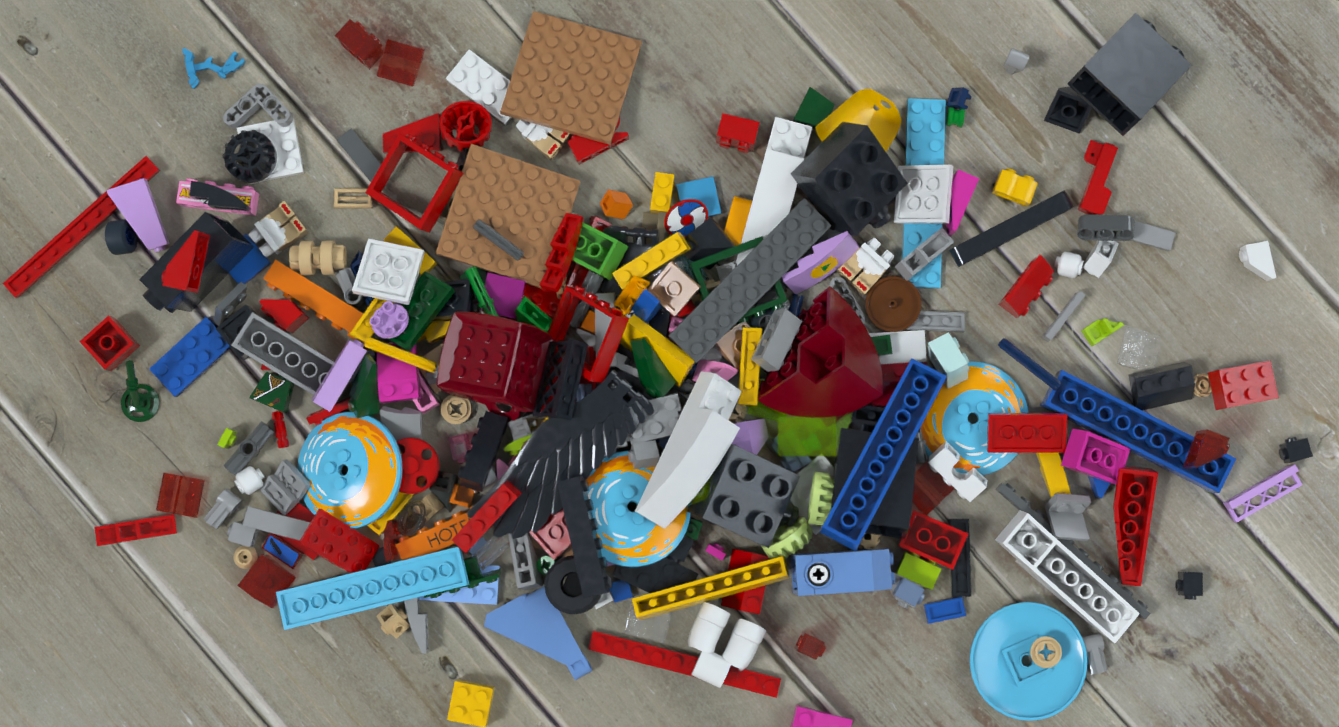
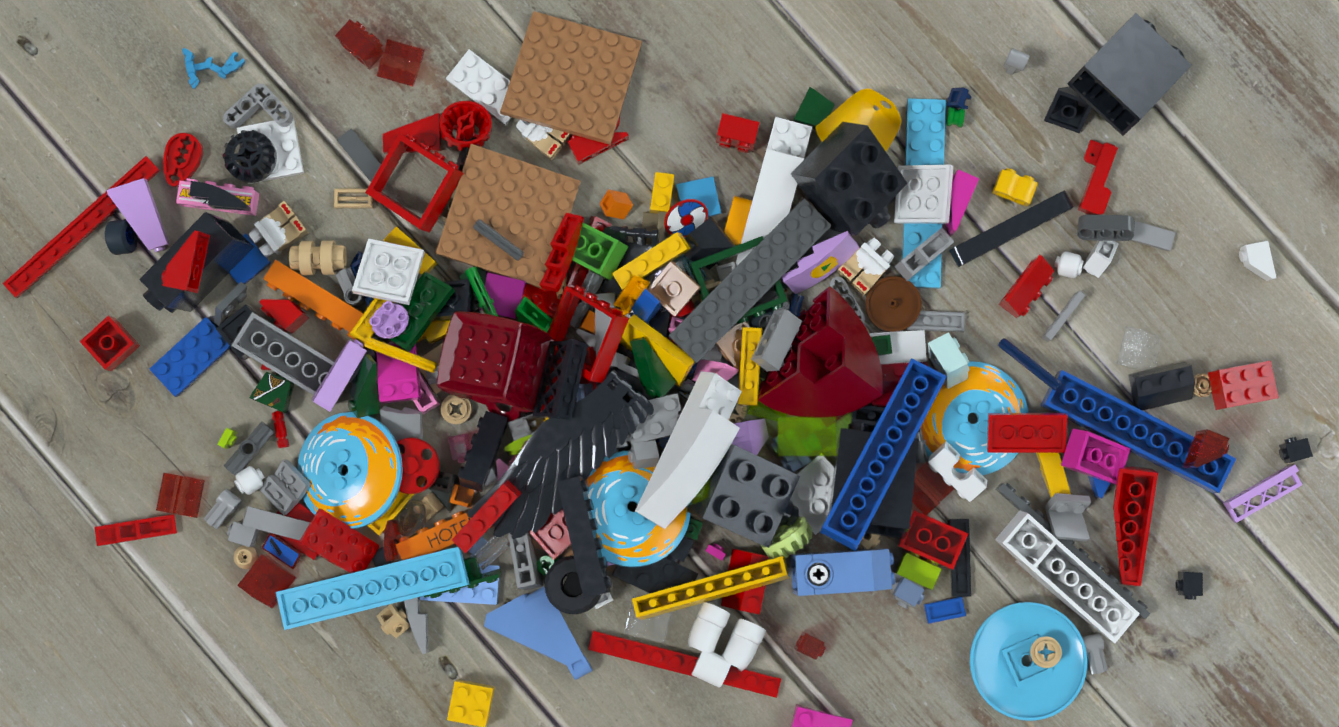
(138, 399): dark green dish -> none
(172, 153): none -> red piece
(318, 416): red plate -> none
(621, 591): blue tile -> none
(820, 498): yellowish green gear -> none
(1099, 330): lime slope -> none

